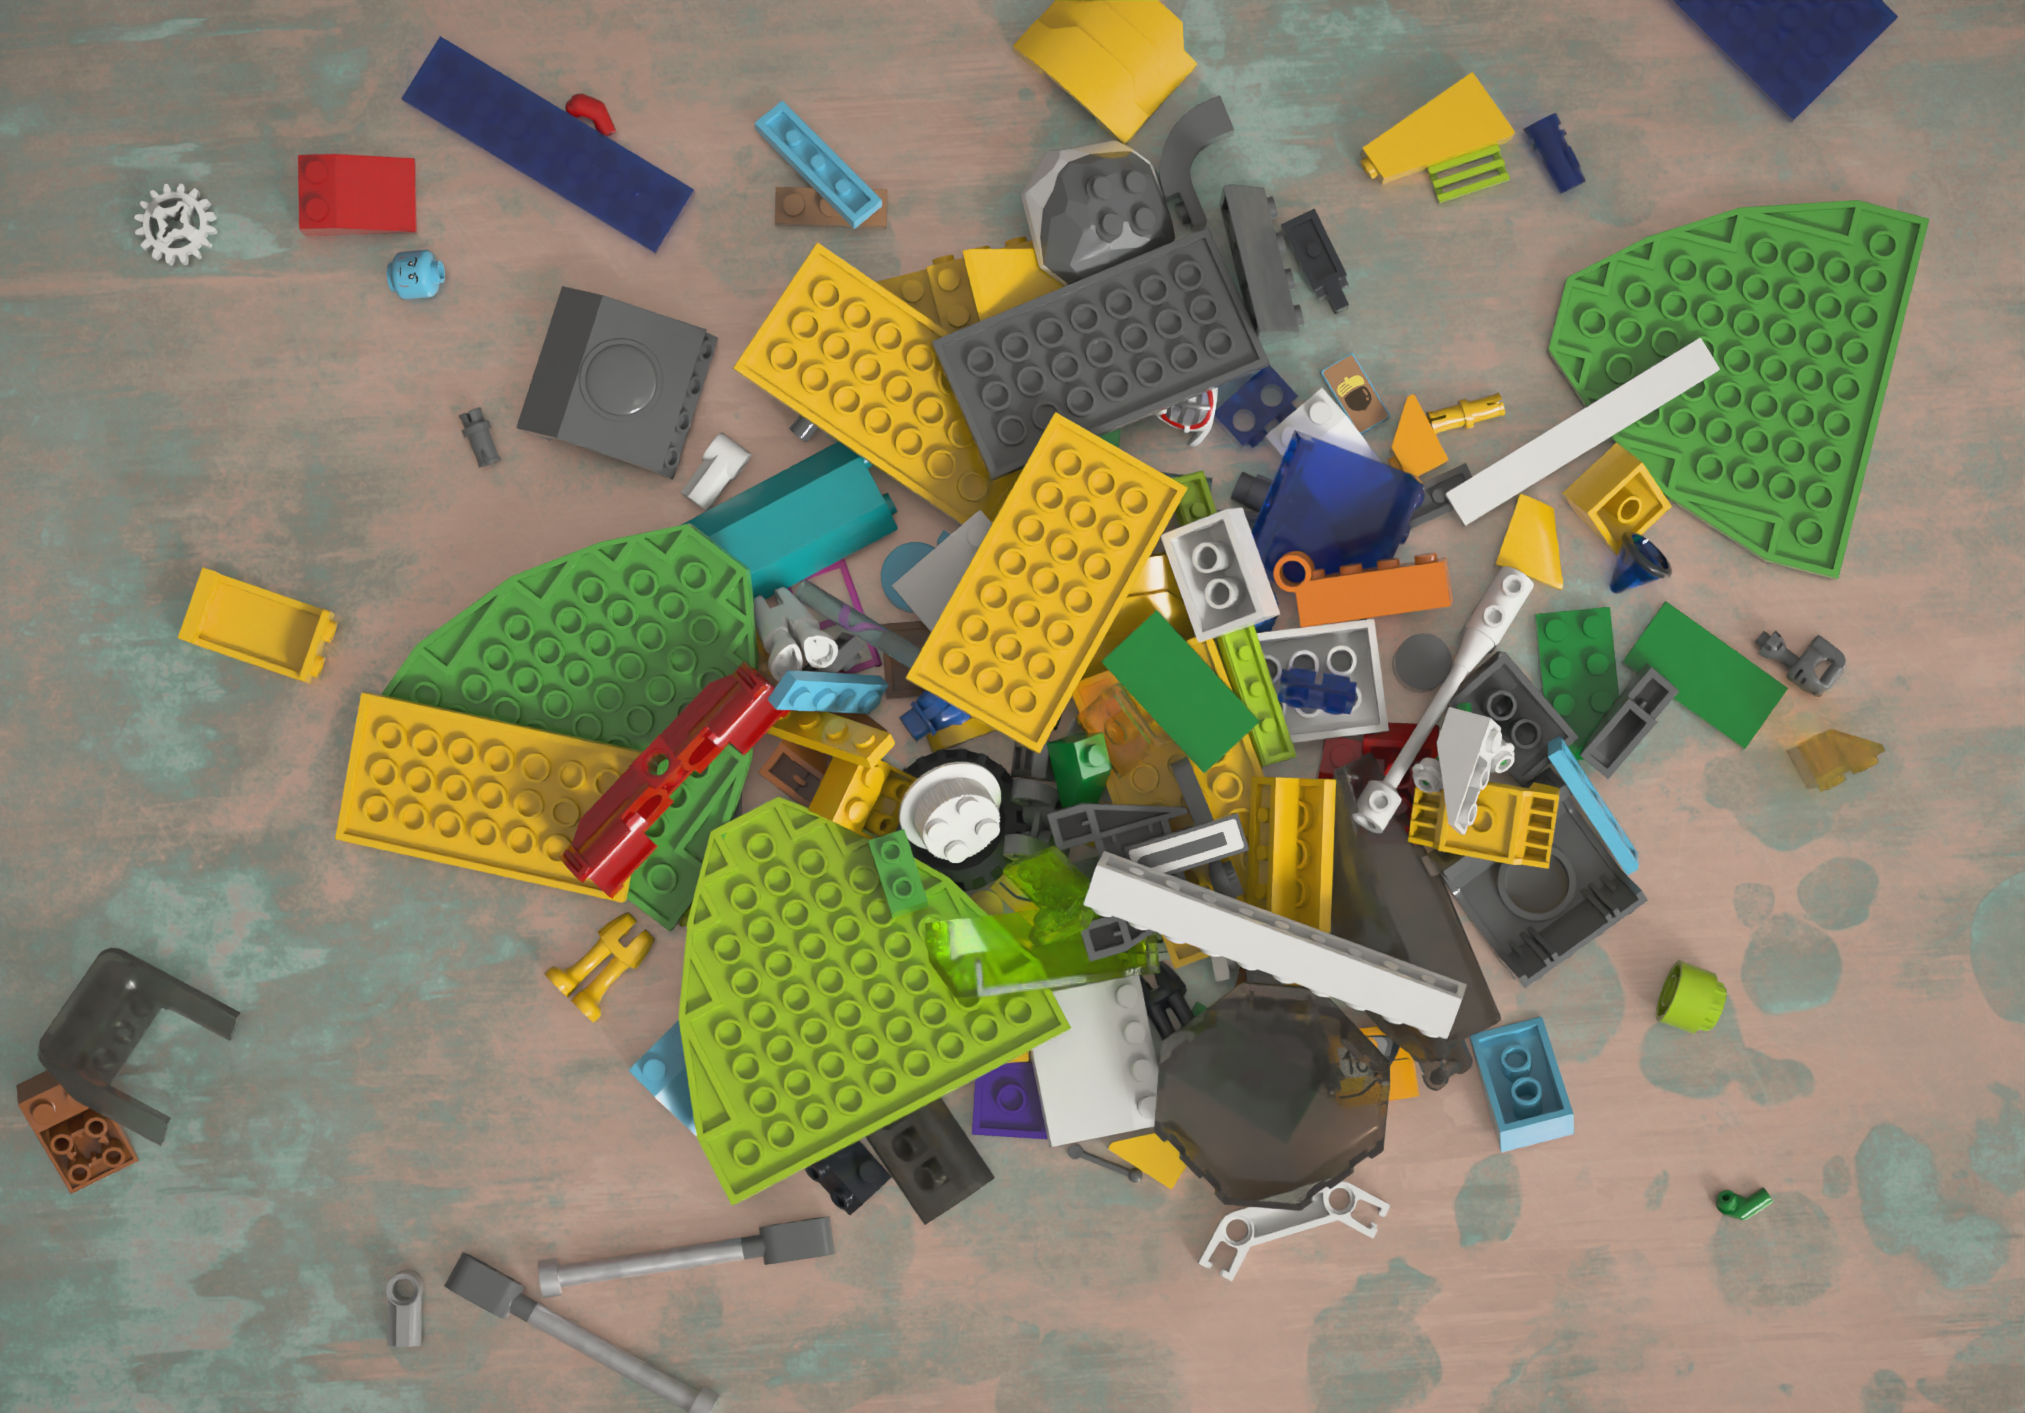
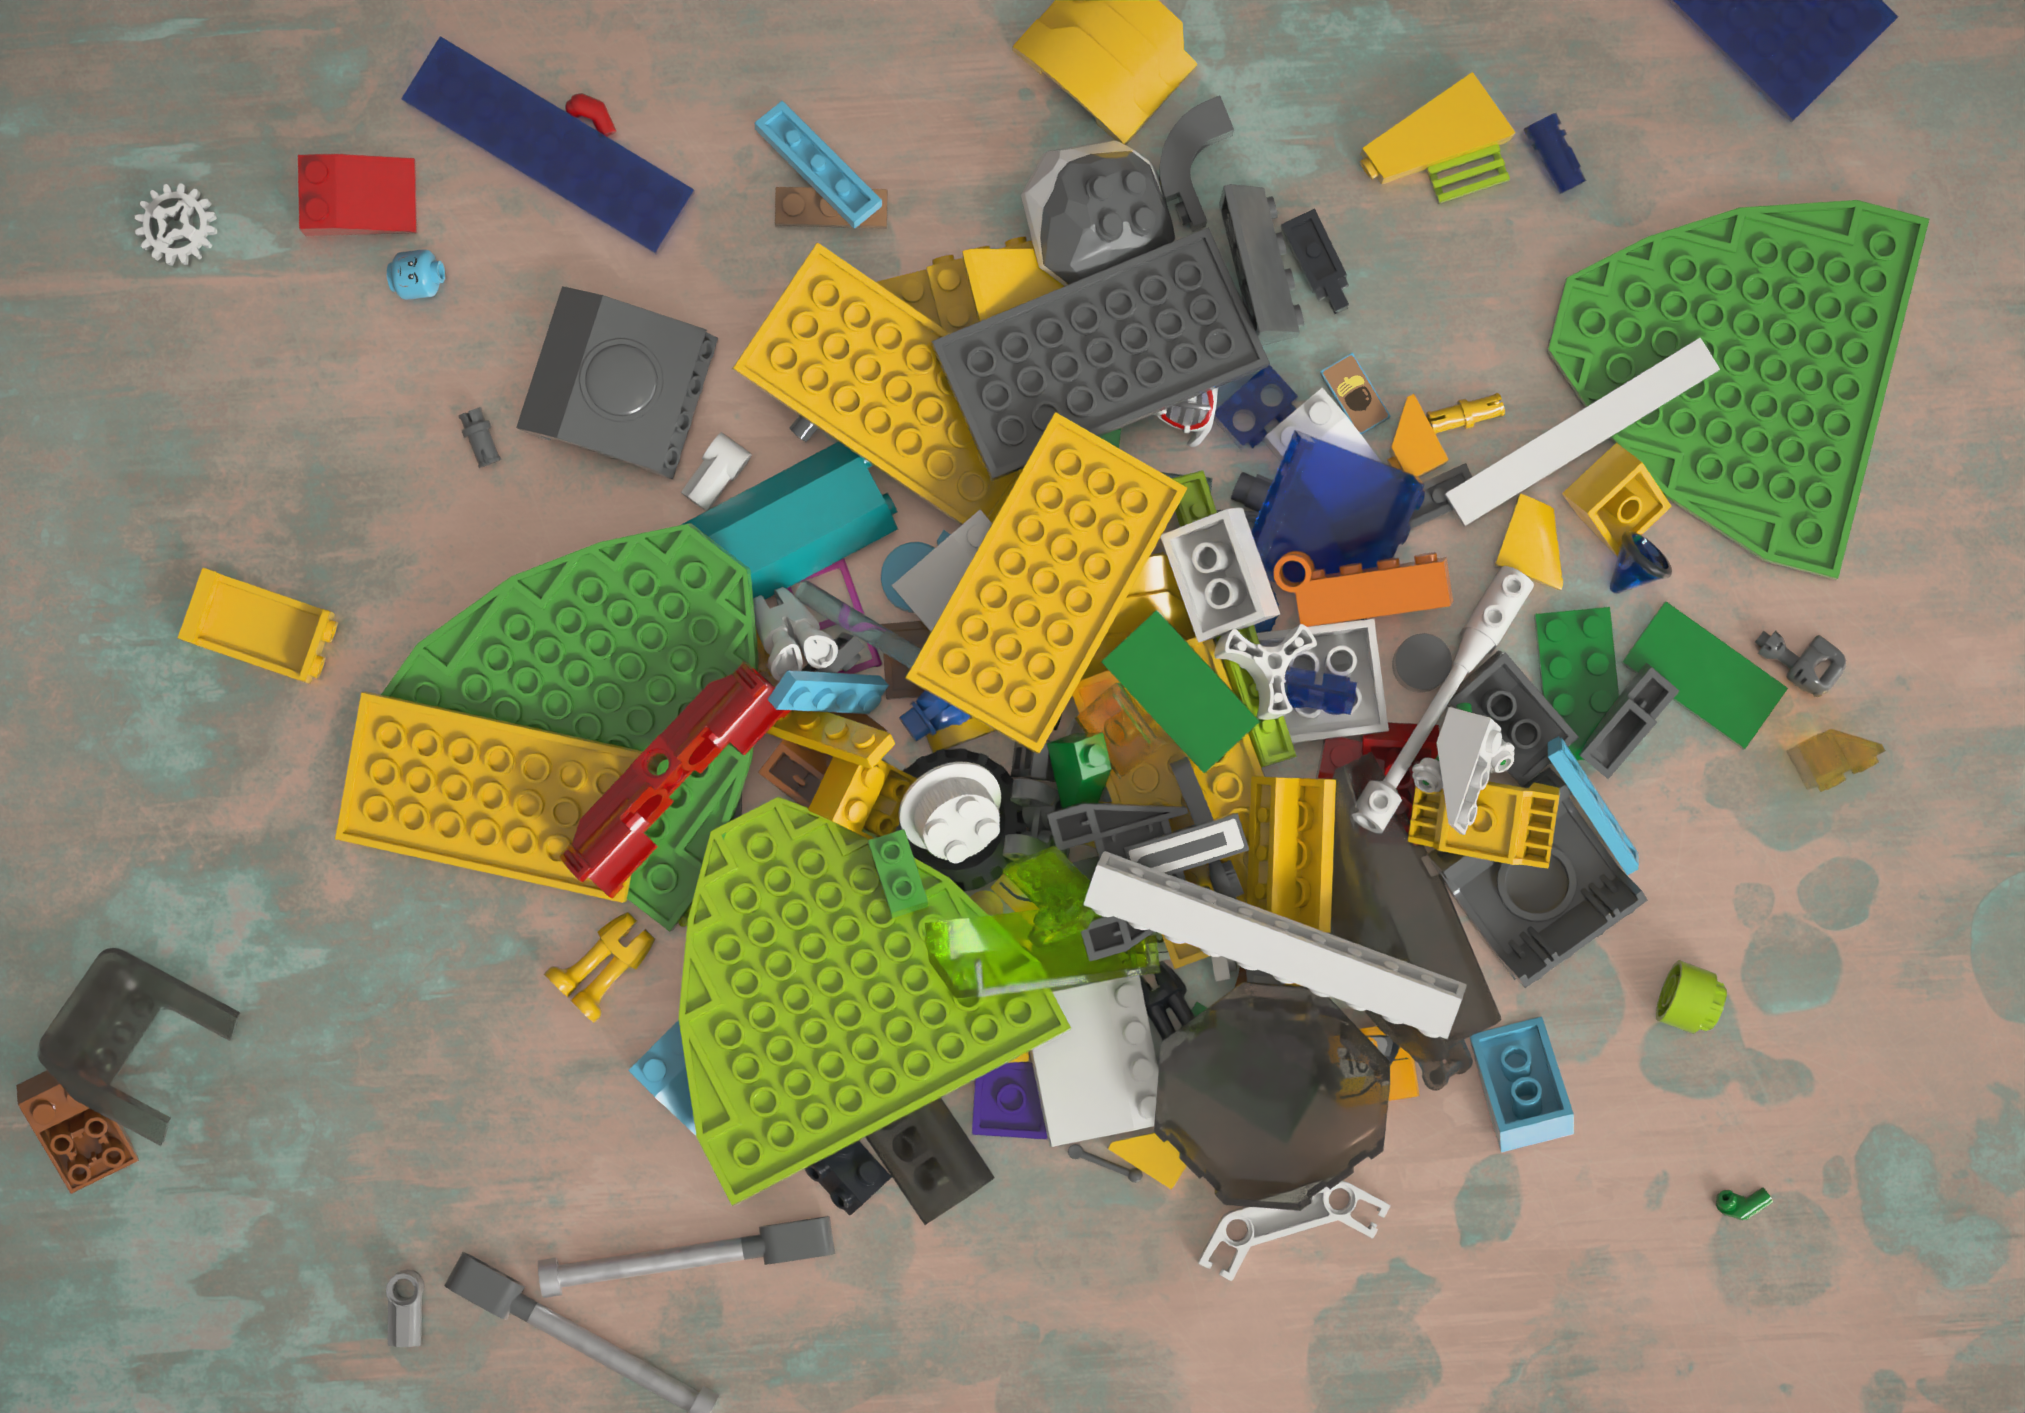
(1266, 665): none -> white piece

